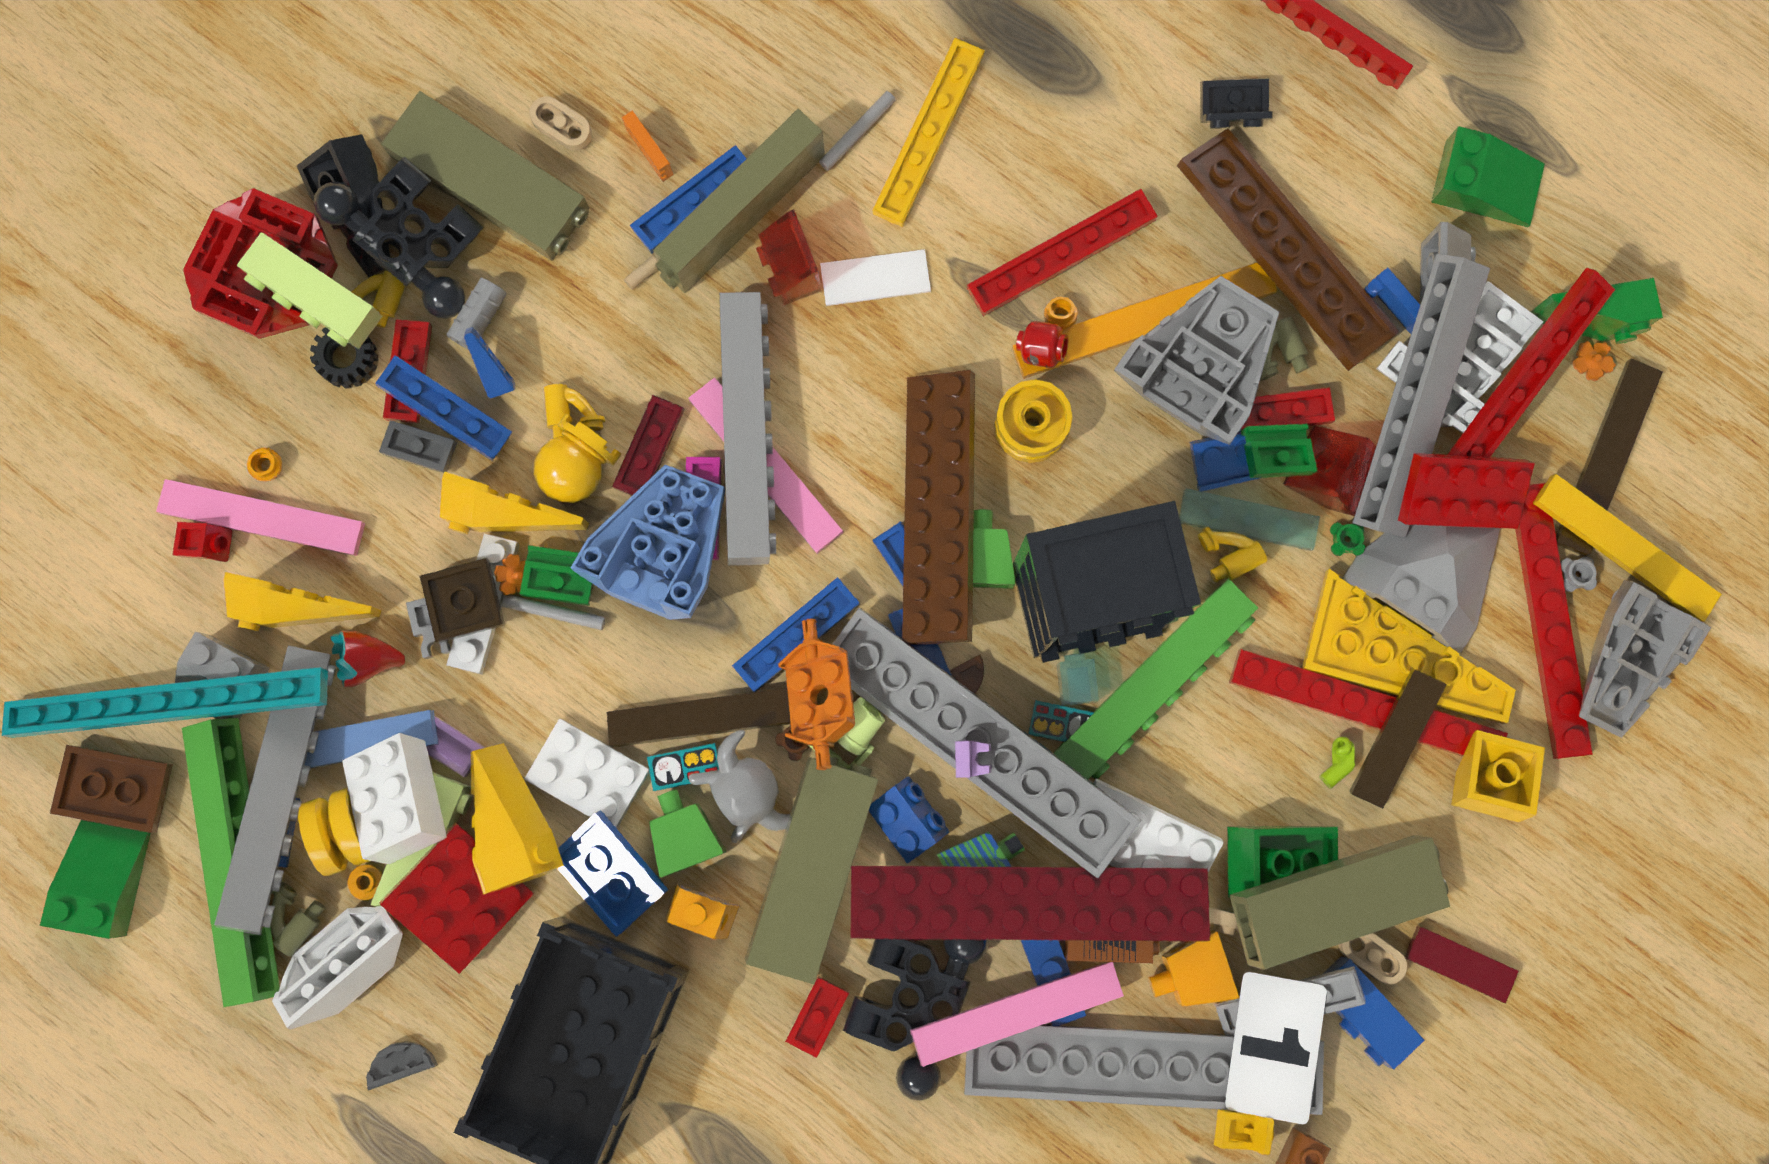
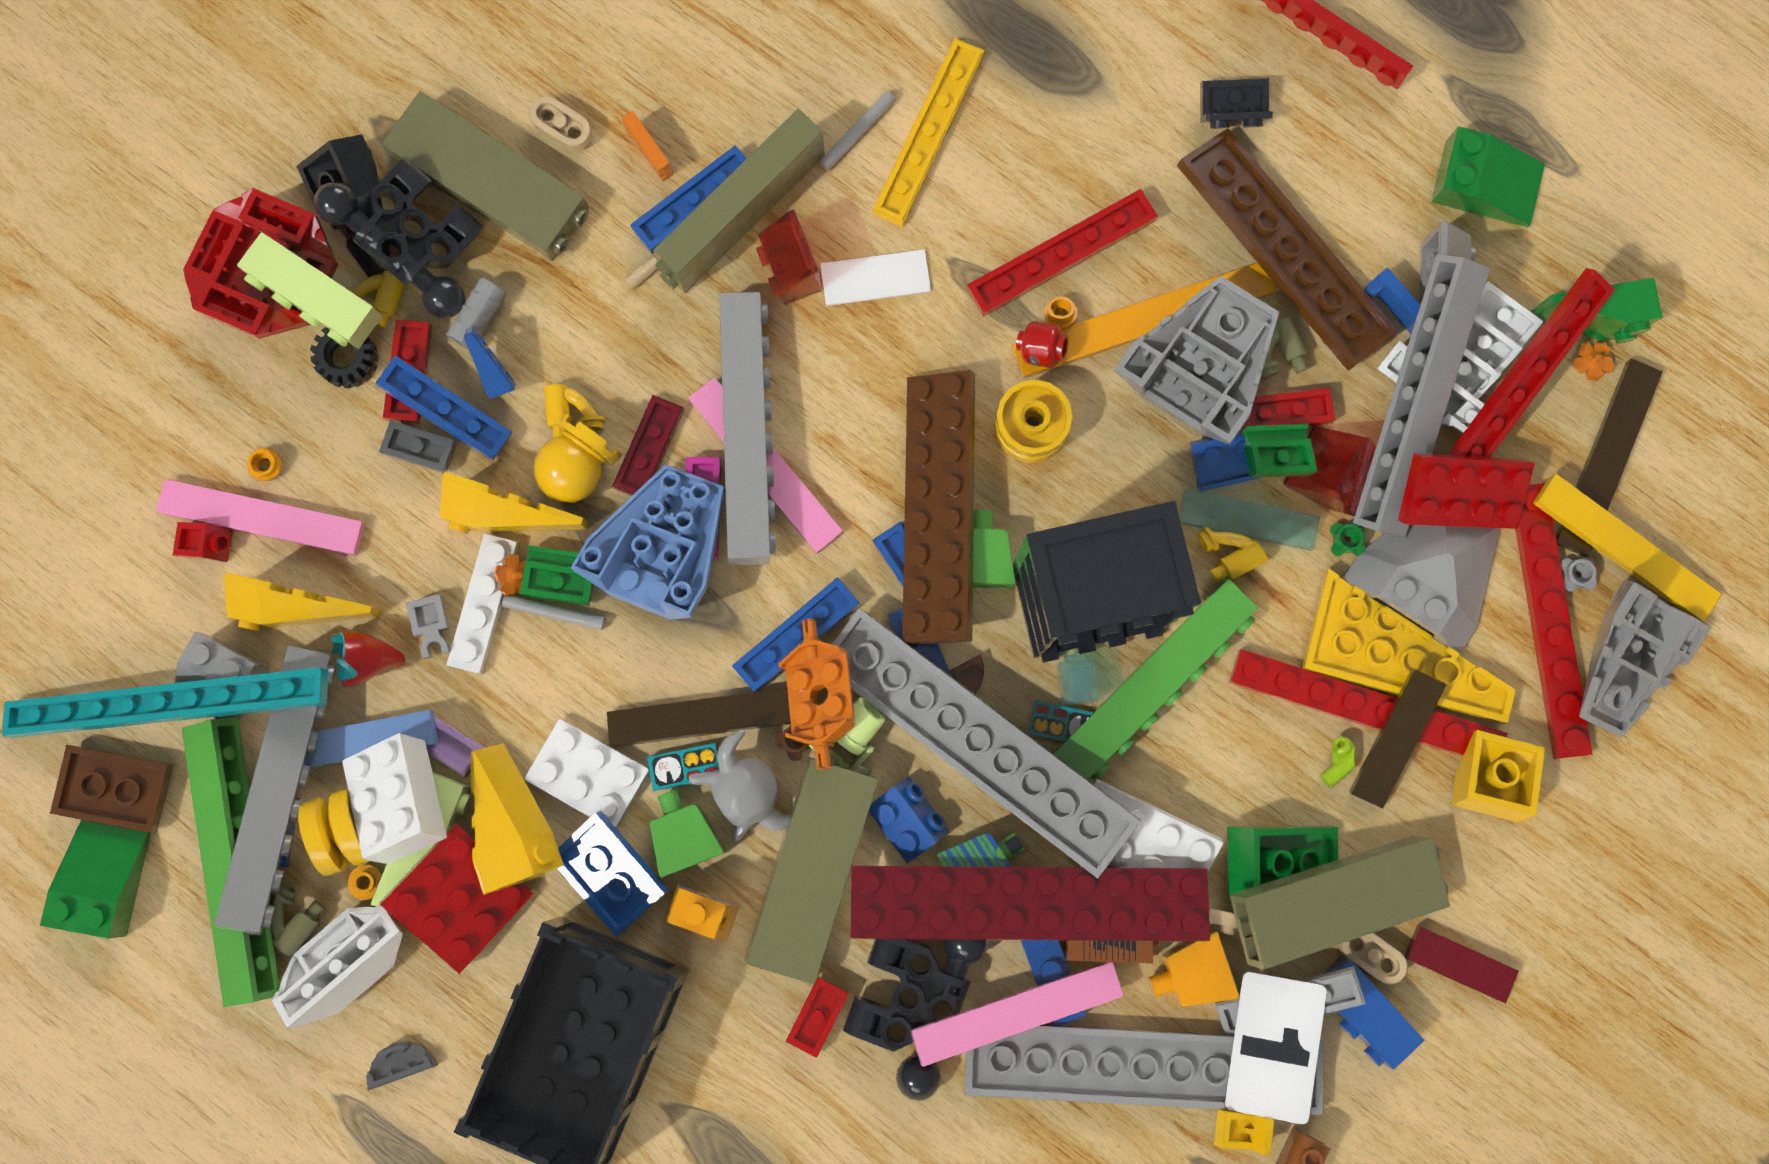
(462, 600): dark brown tile -> none
(966, 758): lavender tile -> none

